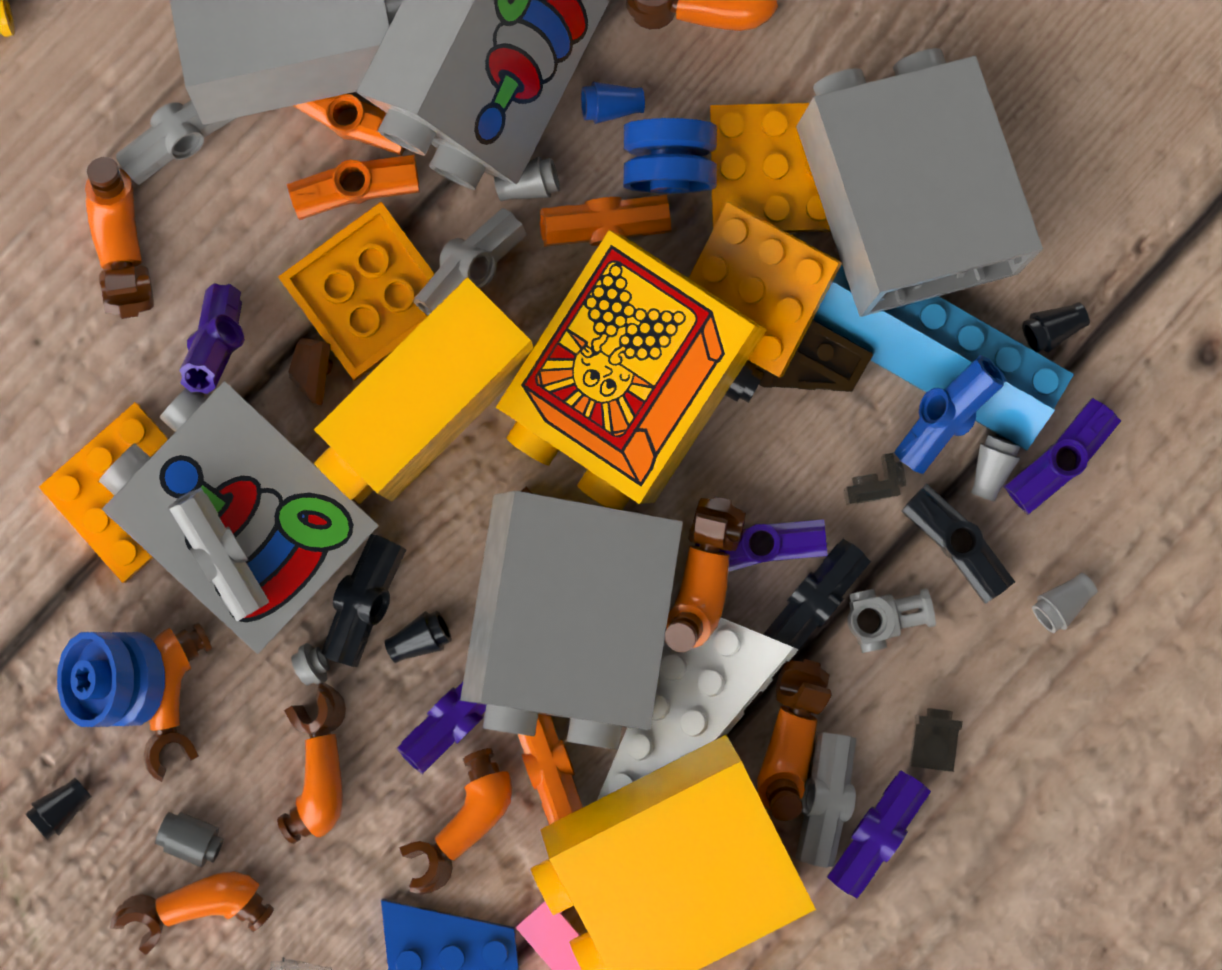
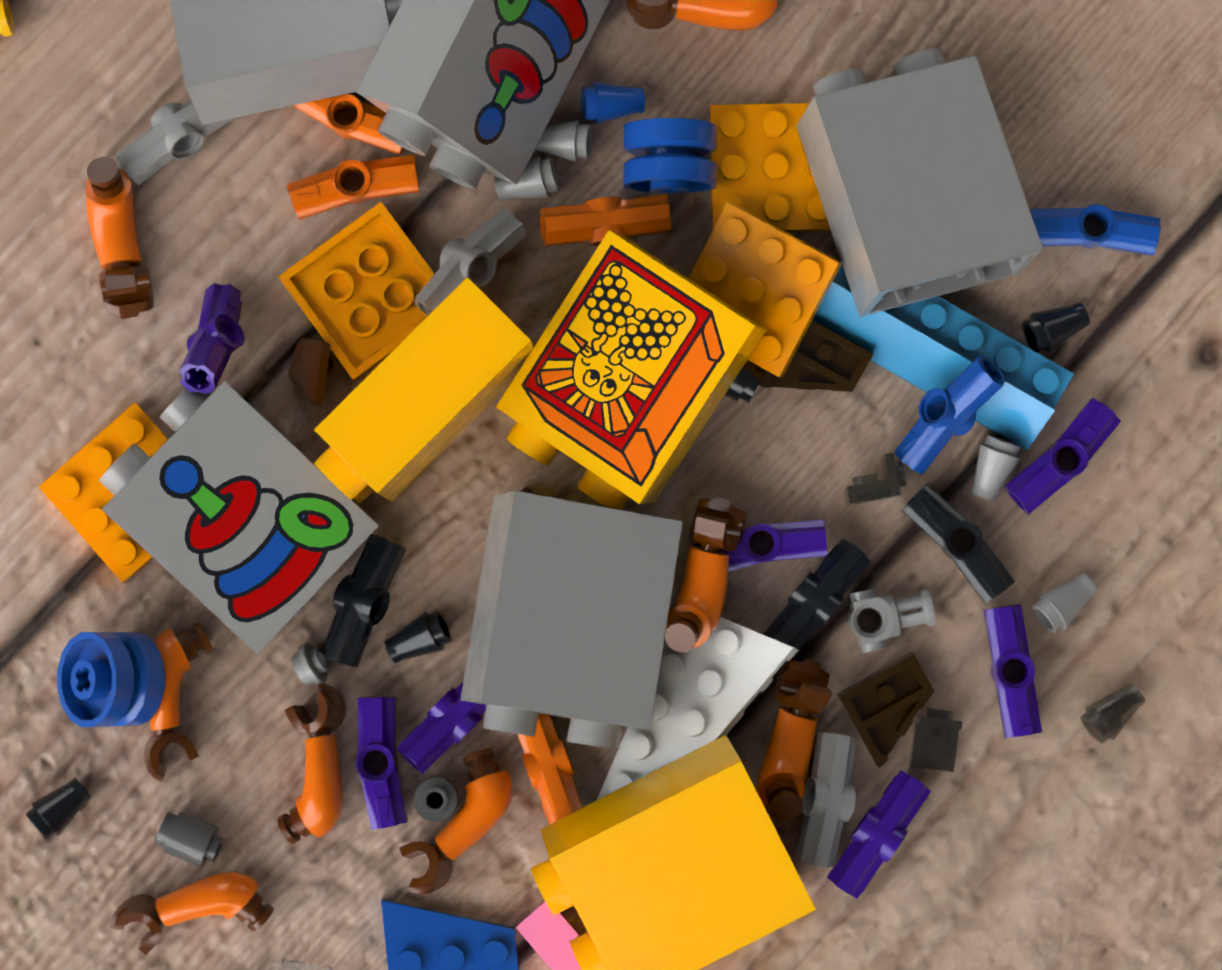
(218, 553): light grey piece -> none
(381, 791): none -> dark purple piece
(446, 789): none -> dark grey brick
(567, 140): none -> light grey cone
(886, 703): none -> dark brown wing
(1016, 700): none -> dark purple piece
(1111, 713): none -> clear smoke cone
(1120, 229): none -> blue piece

